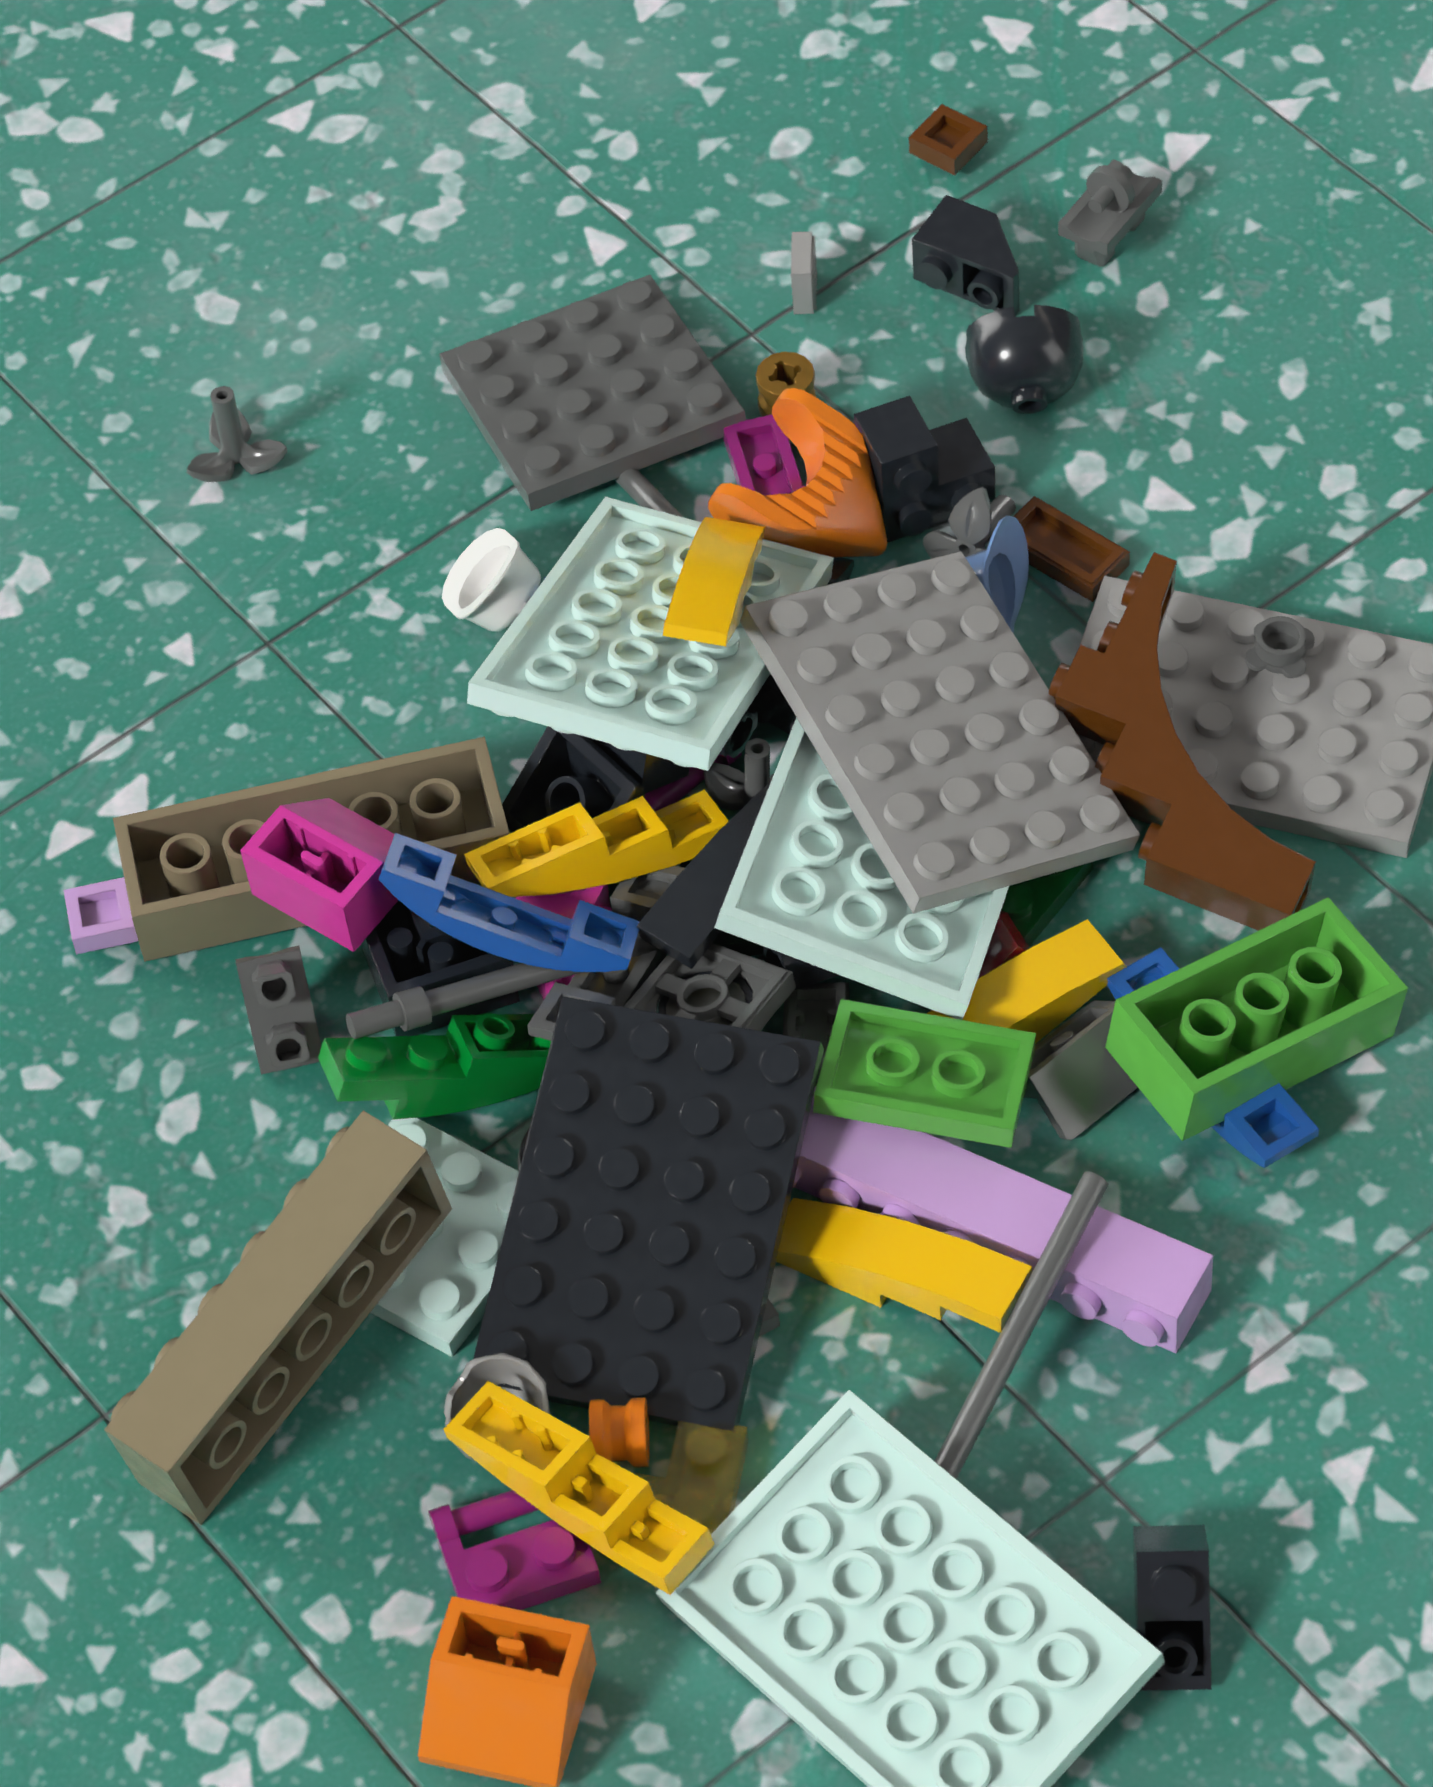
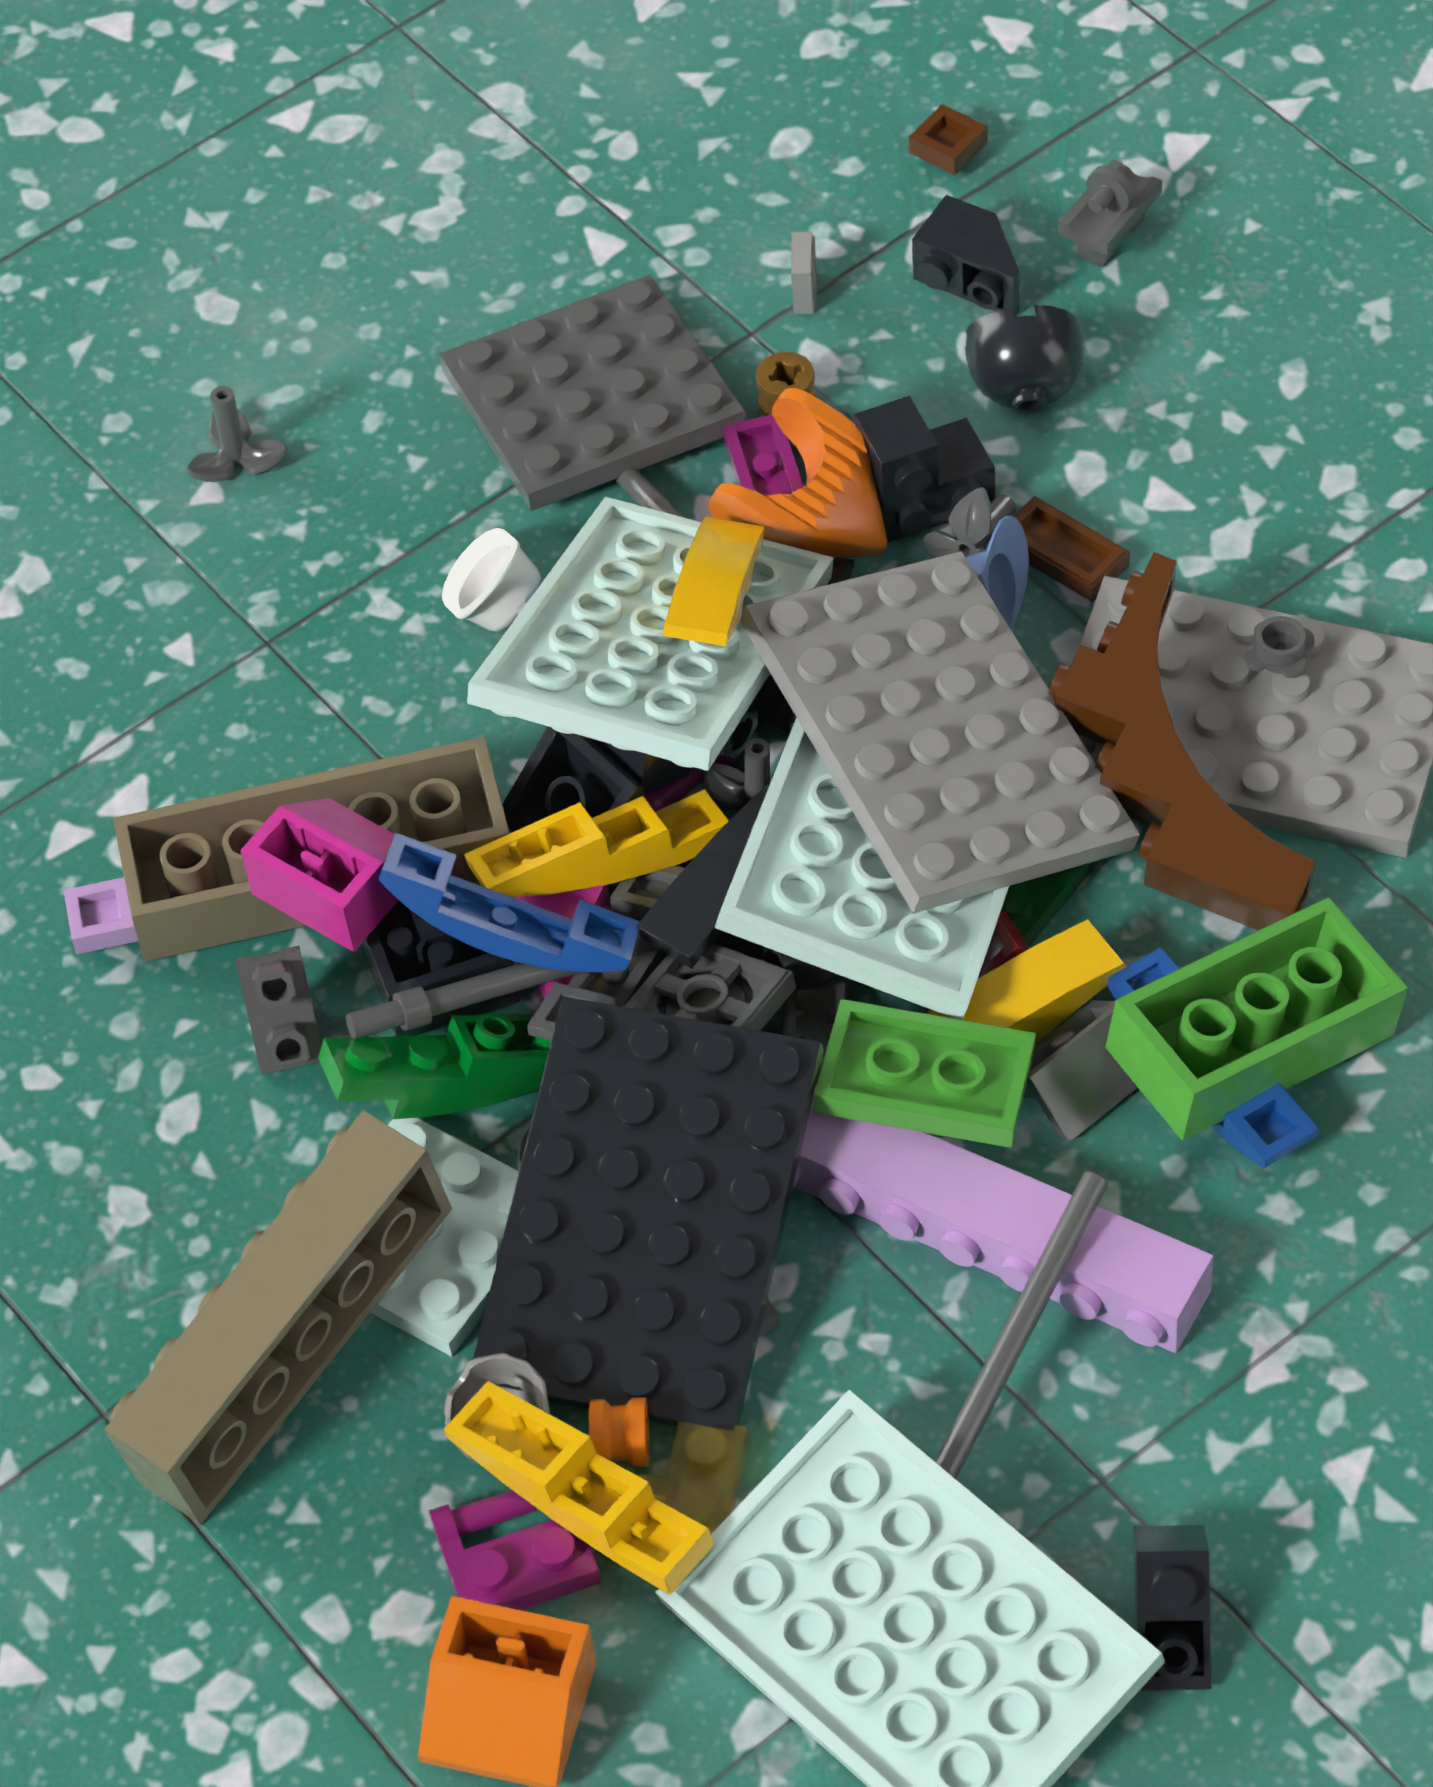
(902, 1261): yellow slope -> none

